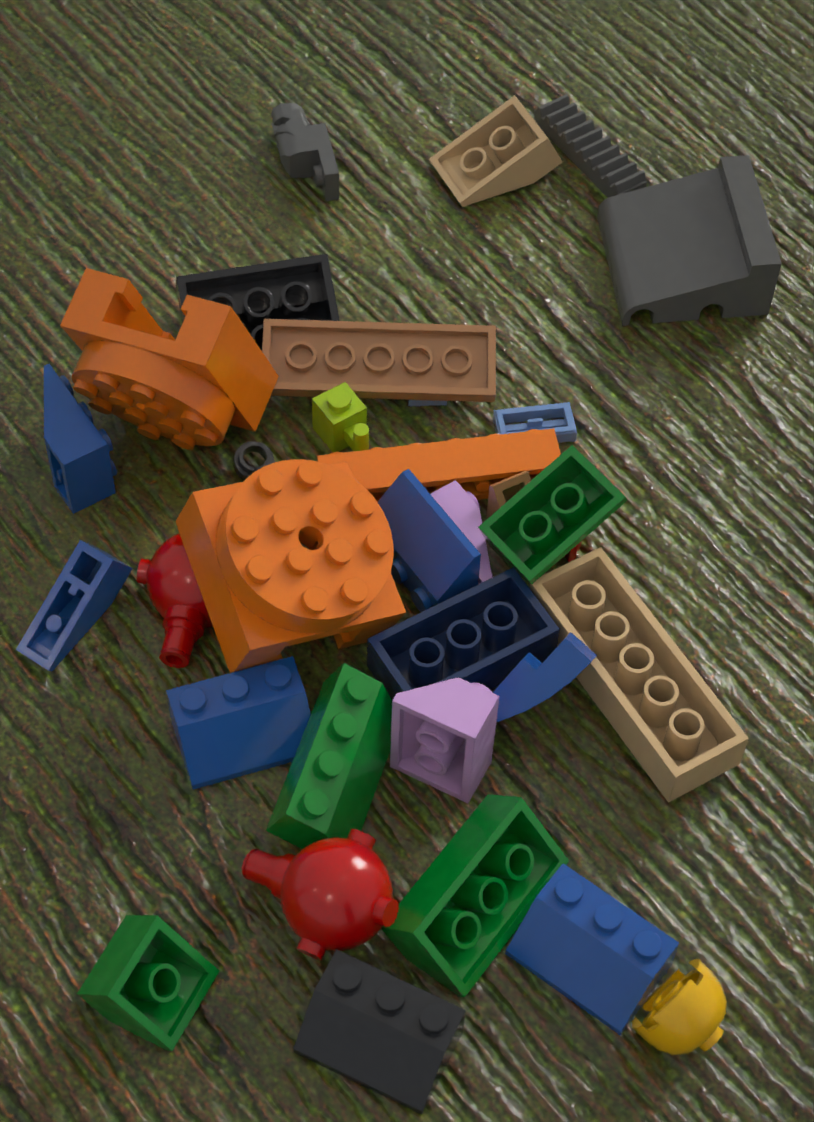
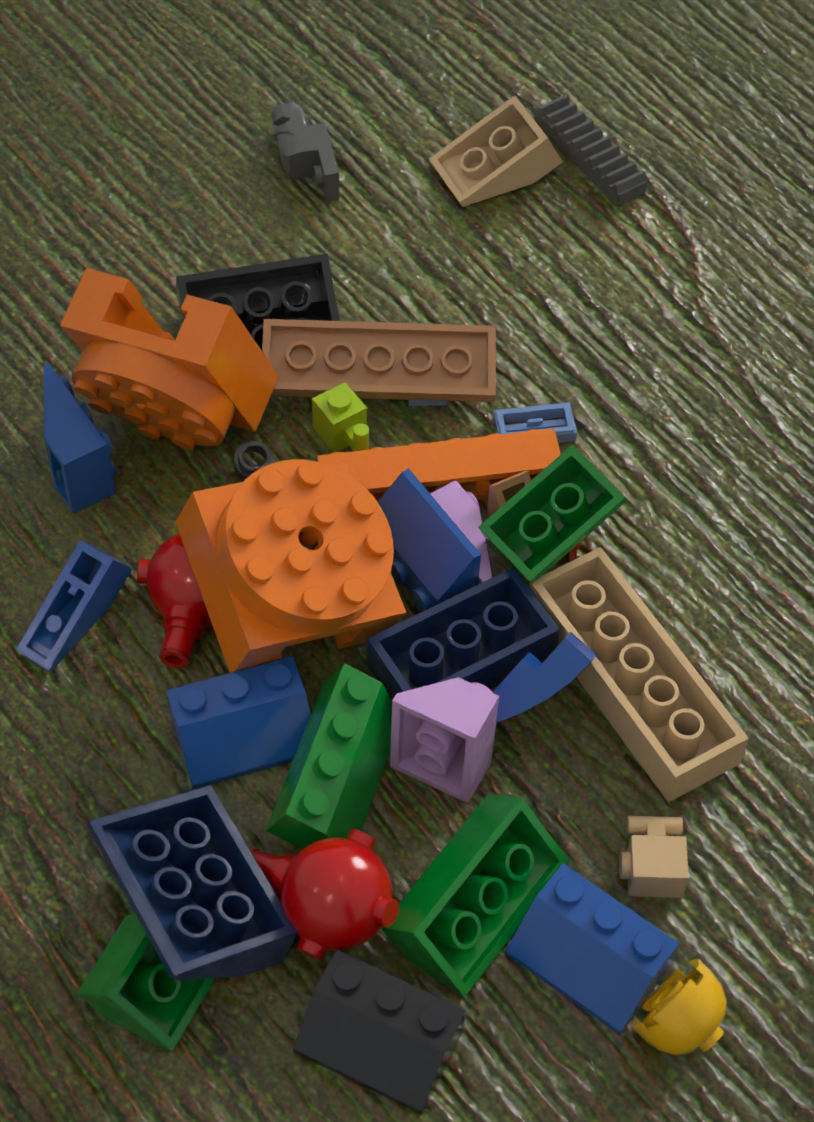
(195, 887): none -> dark blue slope
(655, 862): none -> tan brick
(692, 246): dark grey panel -> none

